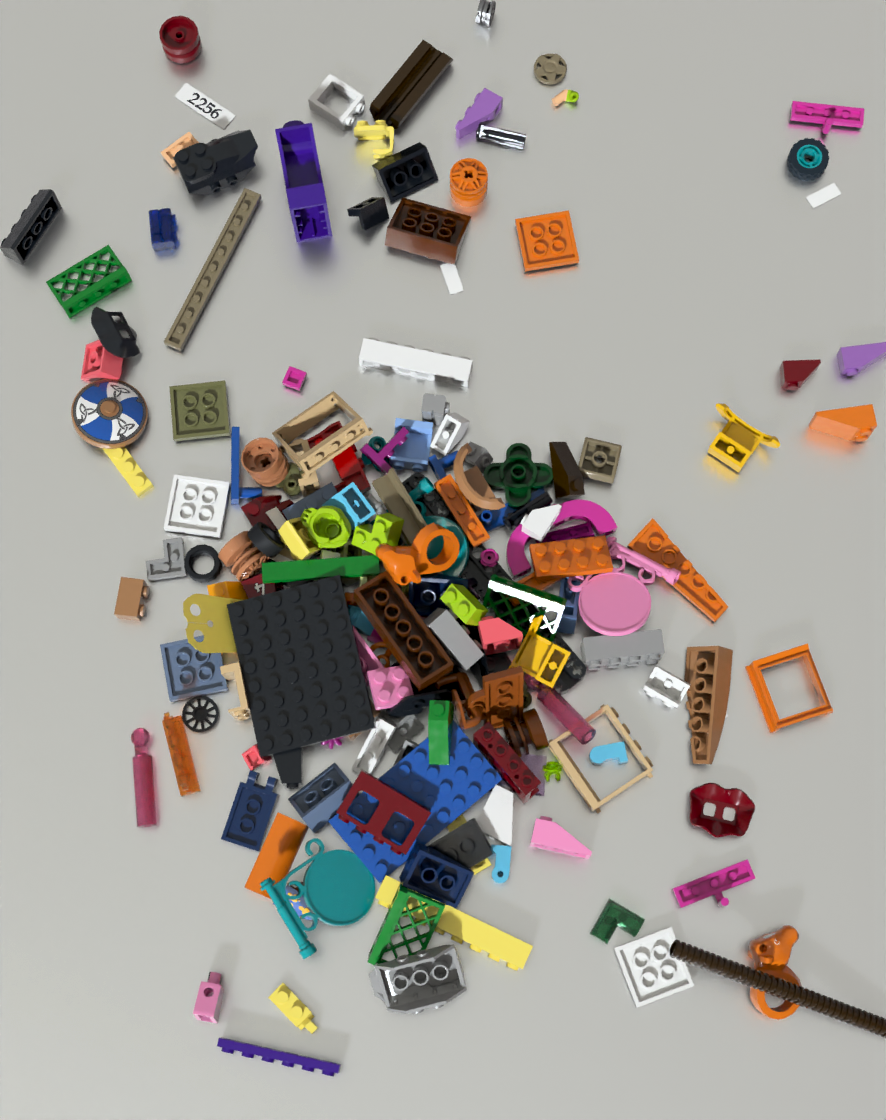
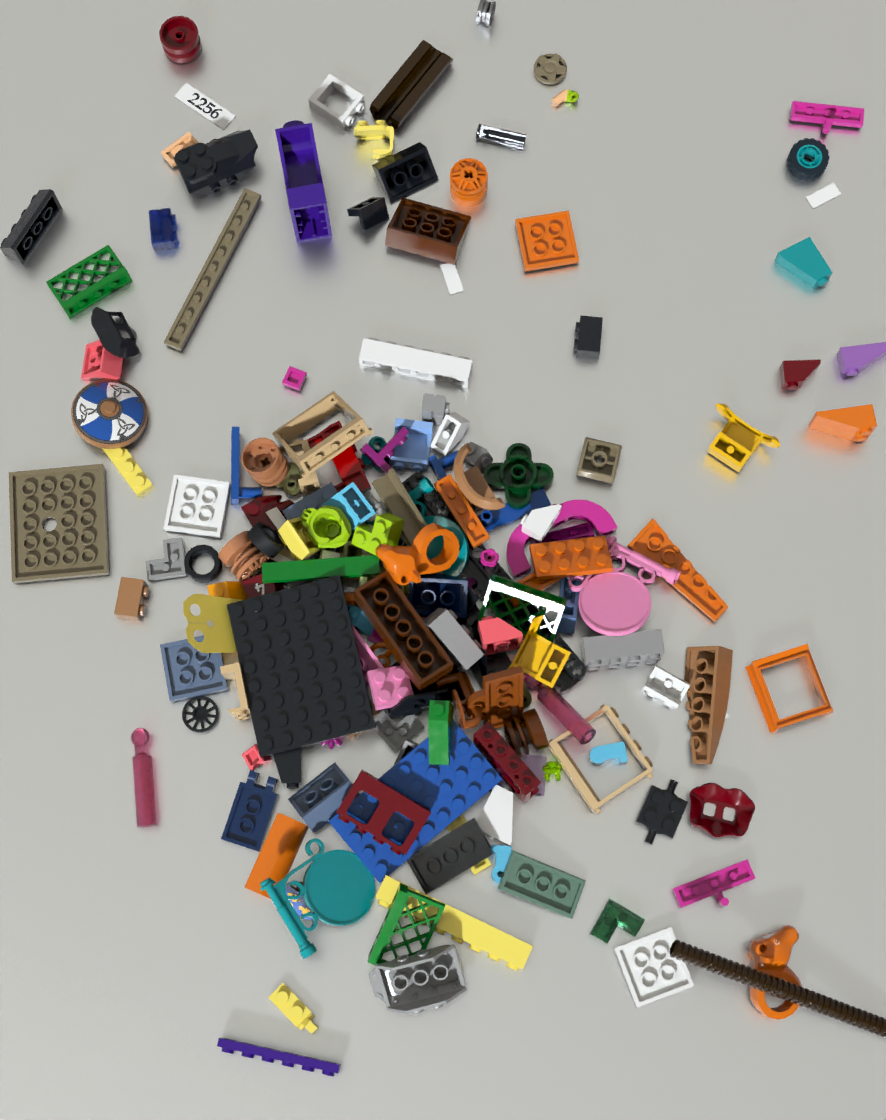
(78, 504): none -> dark tan plate
(181, 755): clear orange fence -> none
(199, 410): olive plate -> none
(207, 1007): bright pink torso -> none
(374, 746): white plate -> none
(435, 875): dark blue slope -> none
(464, 604): lime brick -> none
(483, 111): medium lavender slope -> none
(516, 517): black piece -> none
(541, 884): none -> sand green tile
(553, 837): bright pink slope -> none
(566, 473): dark brown slope -> none
(589, 337): none -> black brick
(661, 811): none -> black plate
(805, 263): none -> teal slope

